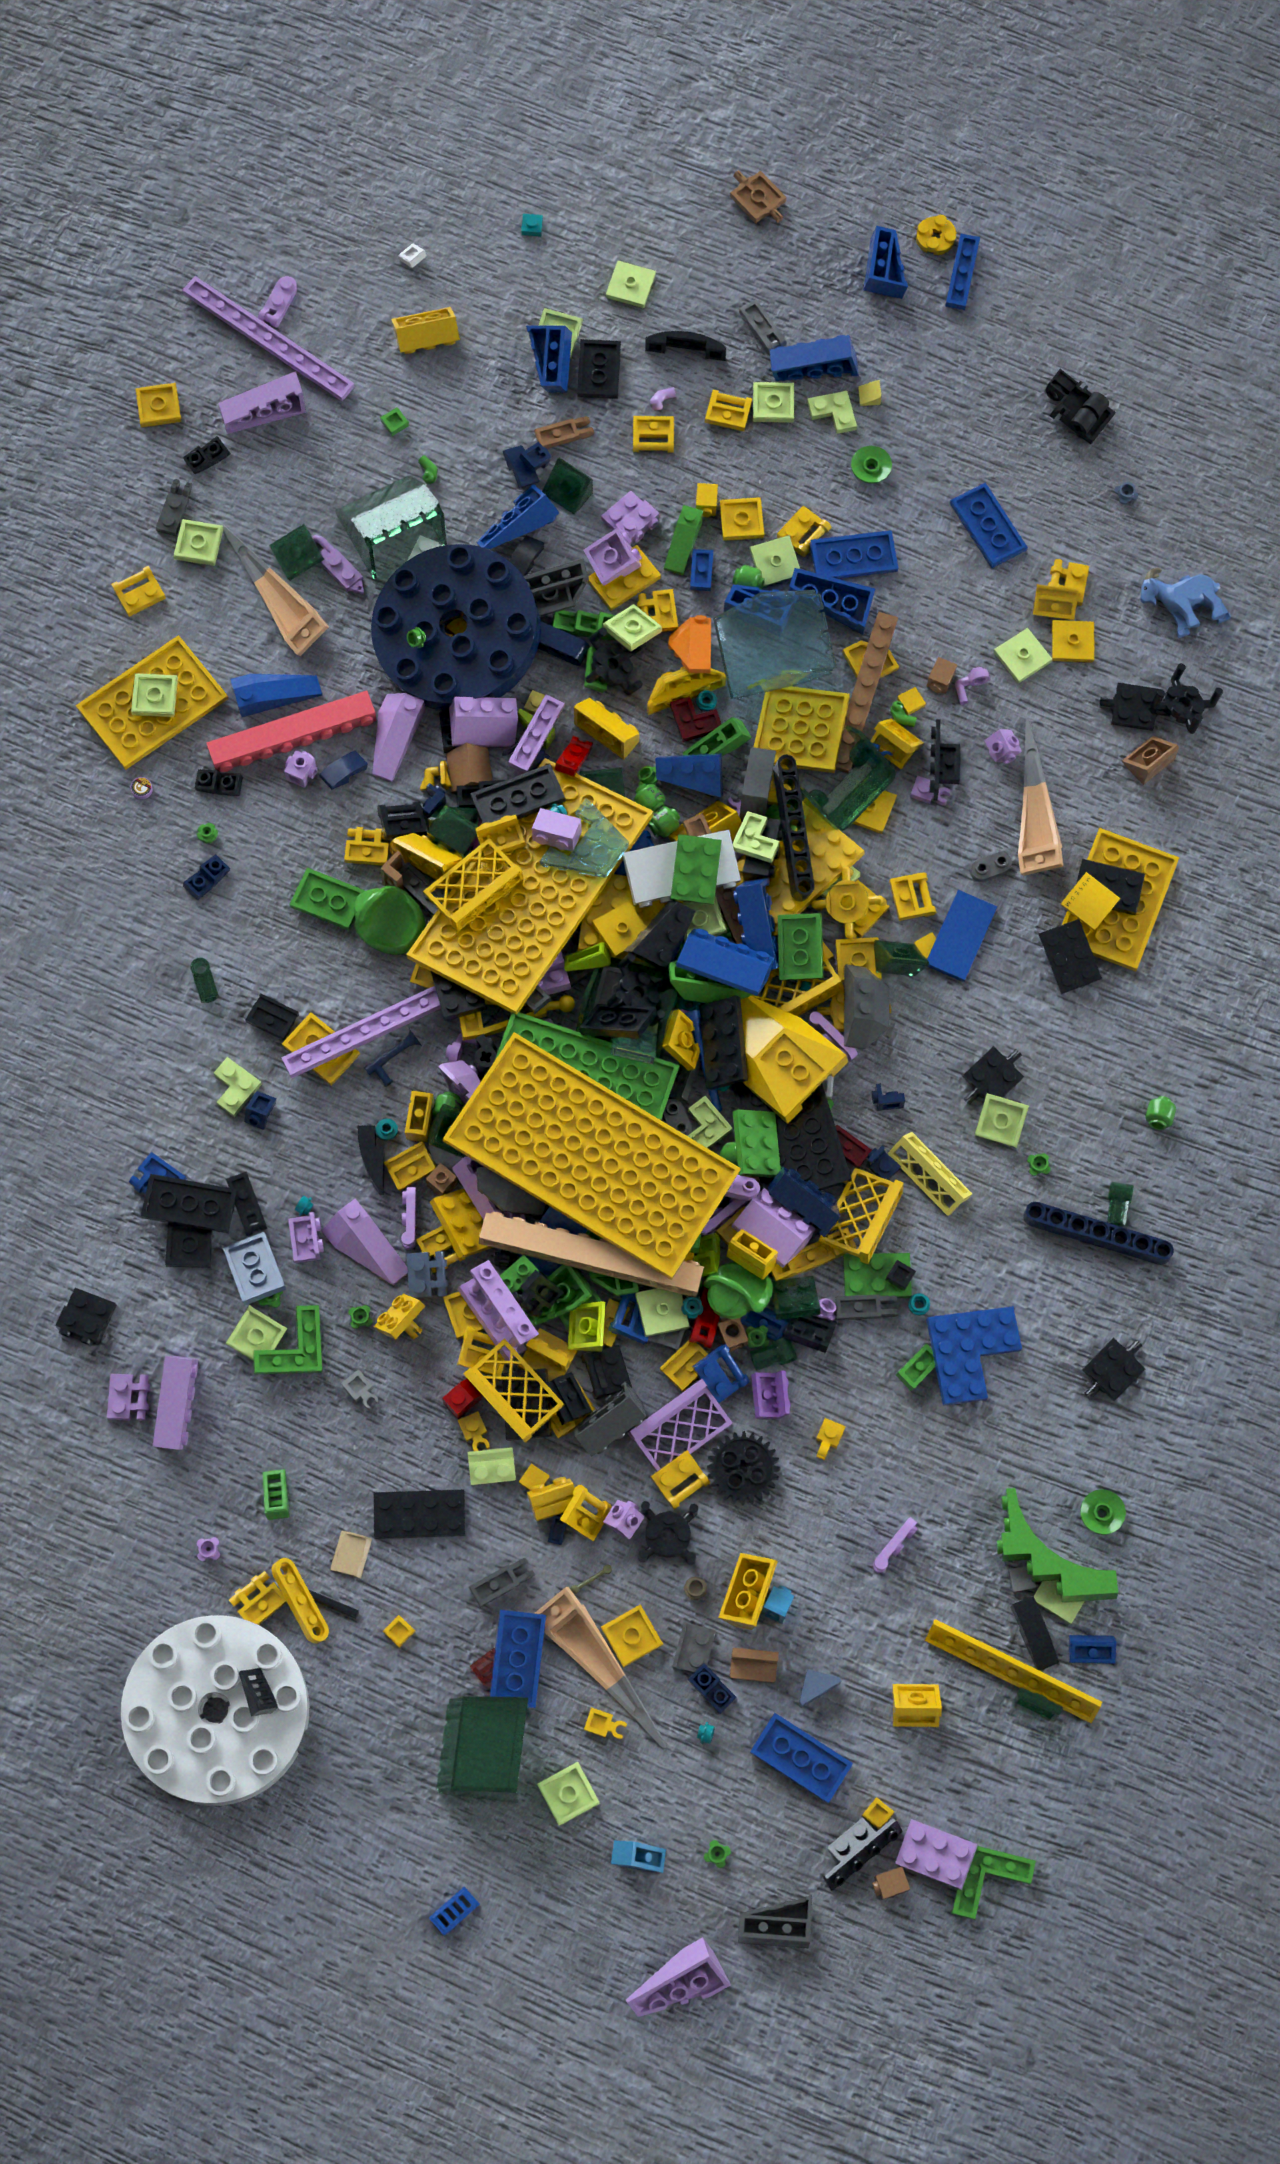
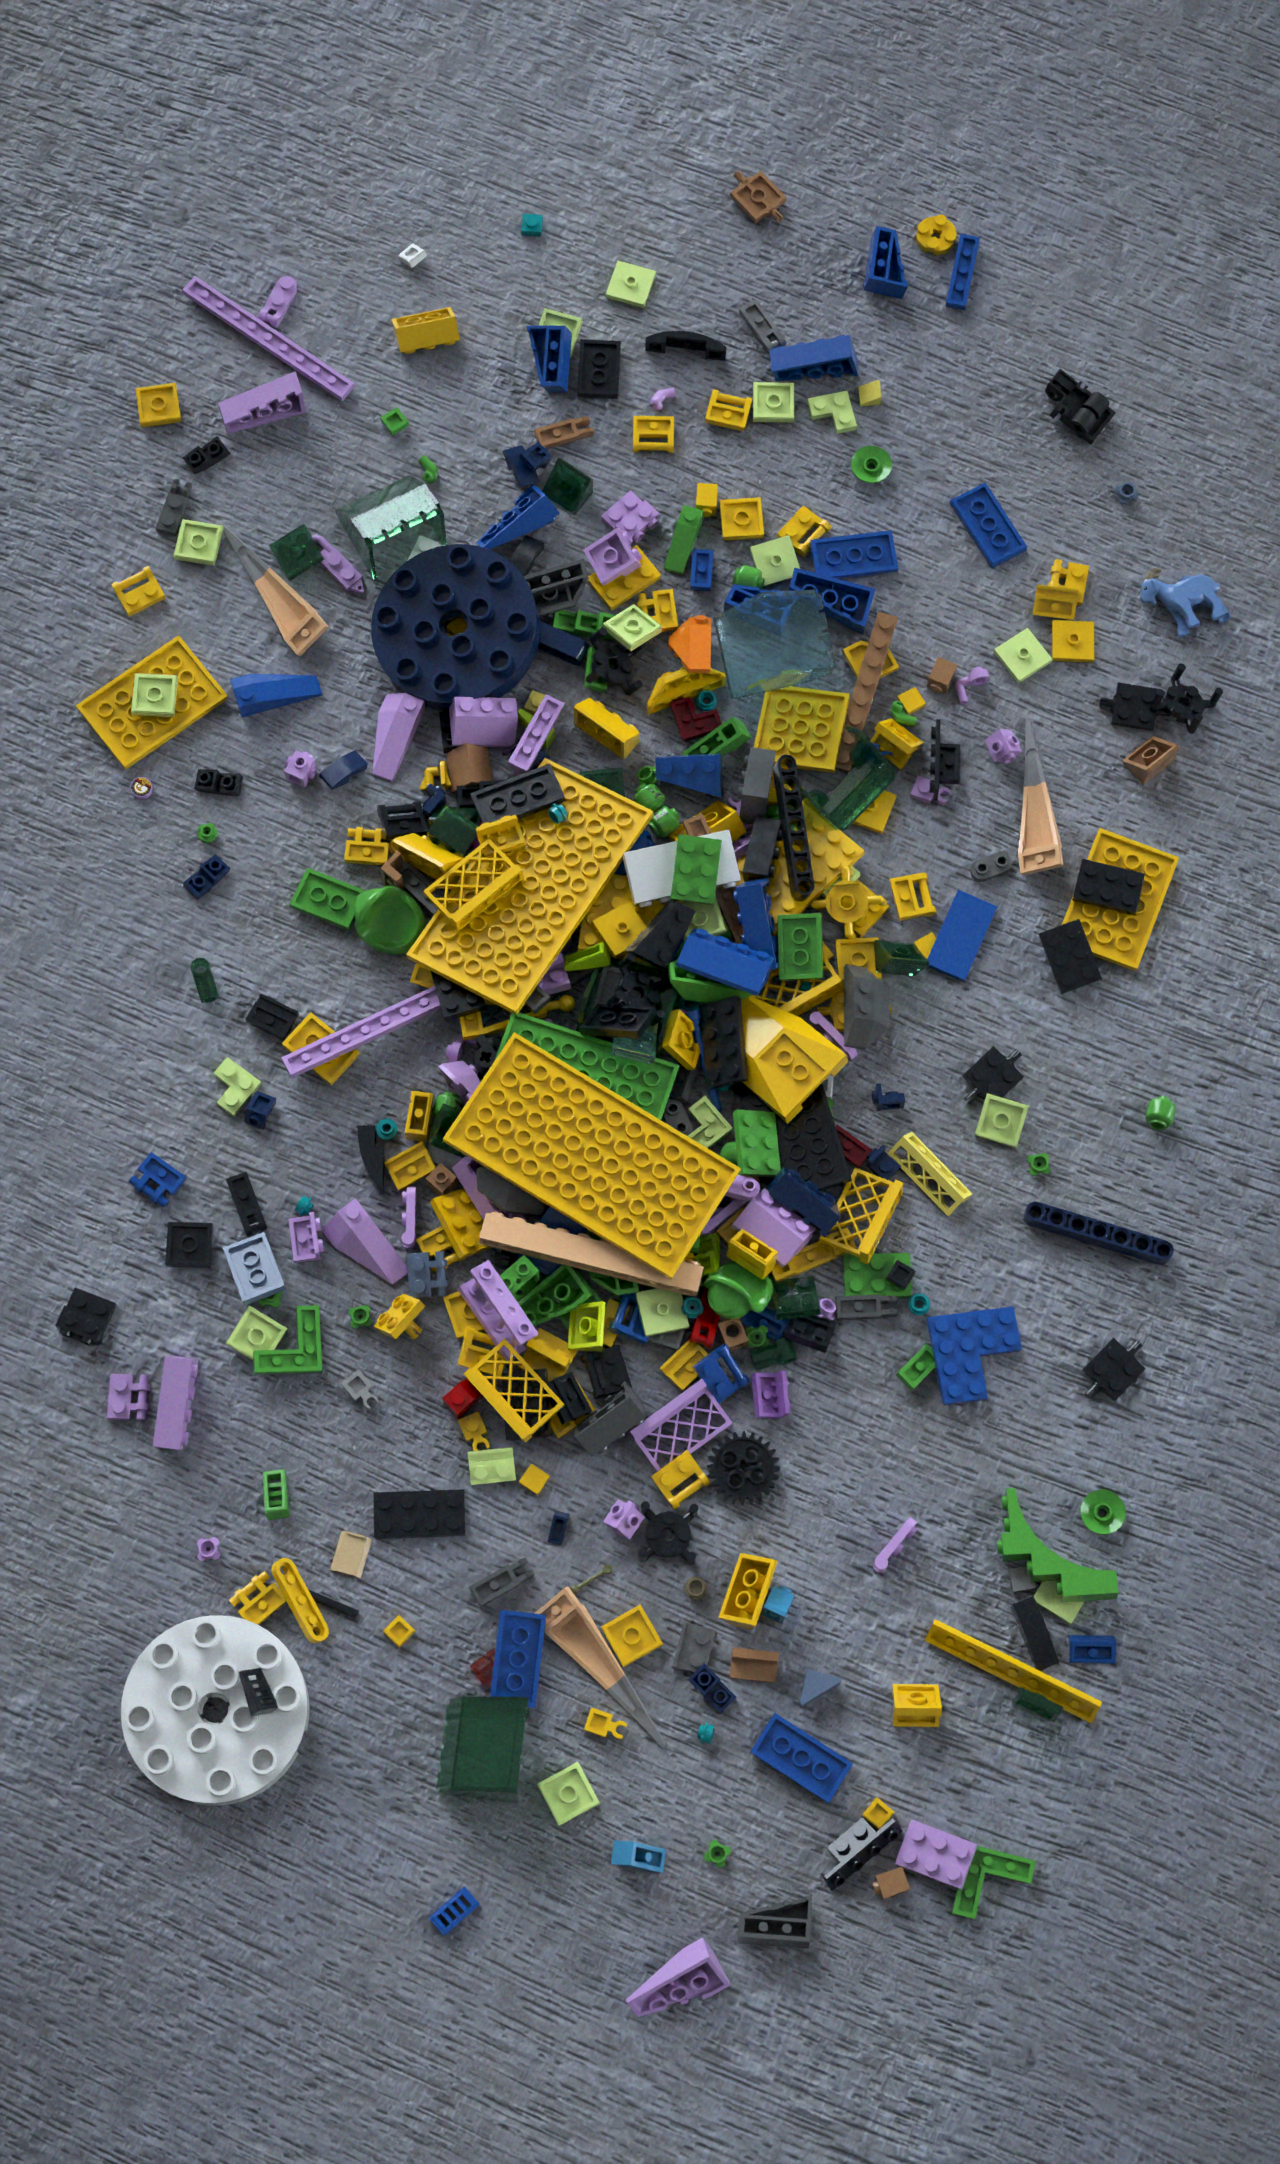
(189, 1203): black plate -> none
(292, 731): coral brick -> none
(376, 1065): dark blue piece -> none
(416, 637): bright green plate -> none
(541, 1289): black plate -> none
(550, 1499): yellow brick -> none
(556, 830): lavender brick -> none
(573, 756): red plate -> none
(582, 1519): yellow plate -> none
(596, 851): clear light blue wing -> none
(750, 838): yellowish green plate -> none
(829, 1435): yellow plate -> none
(1090, 901): yellow slope -> none
(1120, 1198): clear green piece -> none

